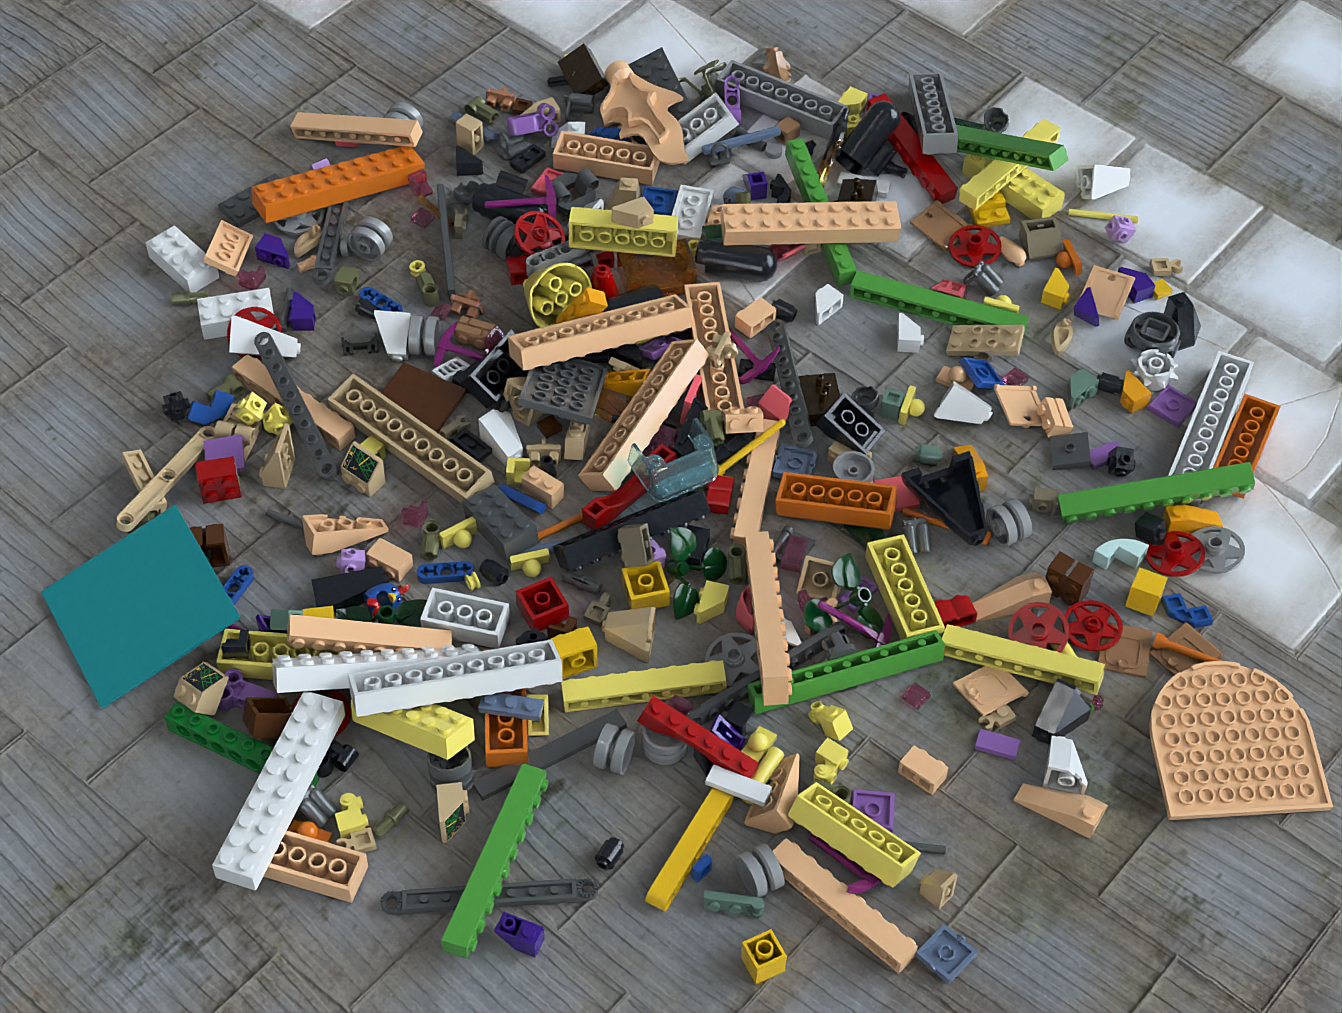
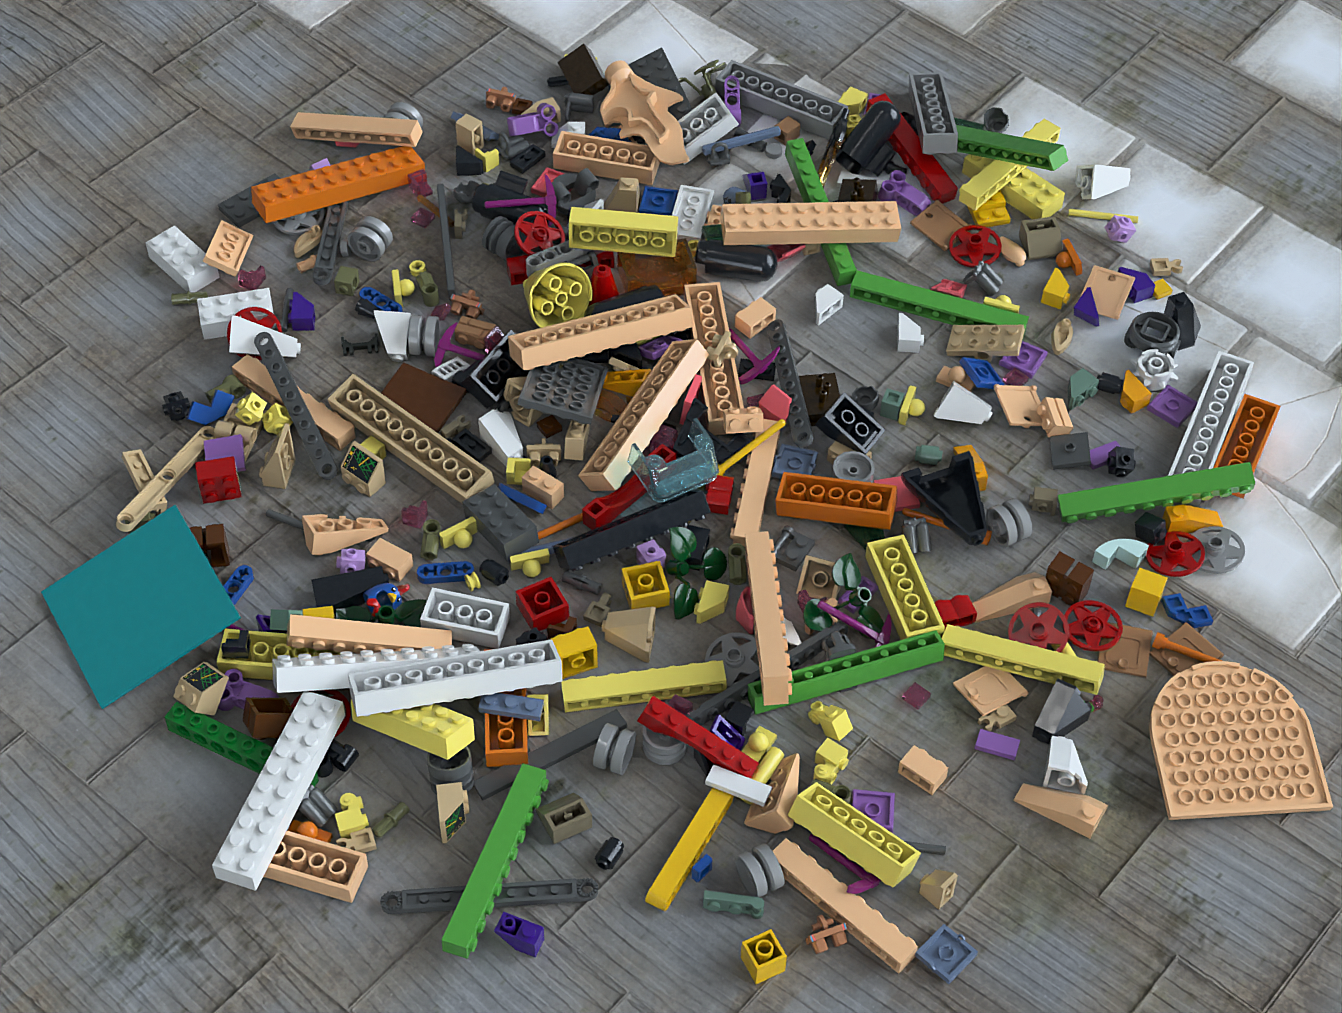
(271, 250): dark purple slope -> none
(401, 288): none -> light yellow tile
(478, 108): olive piece -> none
(489, 159): none -> light yellow panel
(565, 817): none -> dark tan slope
(586, 303): light orange arch -> none
(633, 213): tan slope -> none
(635, 545): dark tan brick -> none
(712, 423): olive piece -> none
(776, 64): medium nougat plant -> none
(784, 310): black brick -> none
(794, 553): clear pink tile -> none
(818, 941): none -> nougat hips
(903, 193): none -> medium lavender piece
(1027, 362): none -> medium lavender tile

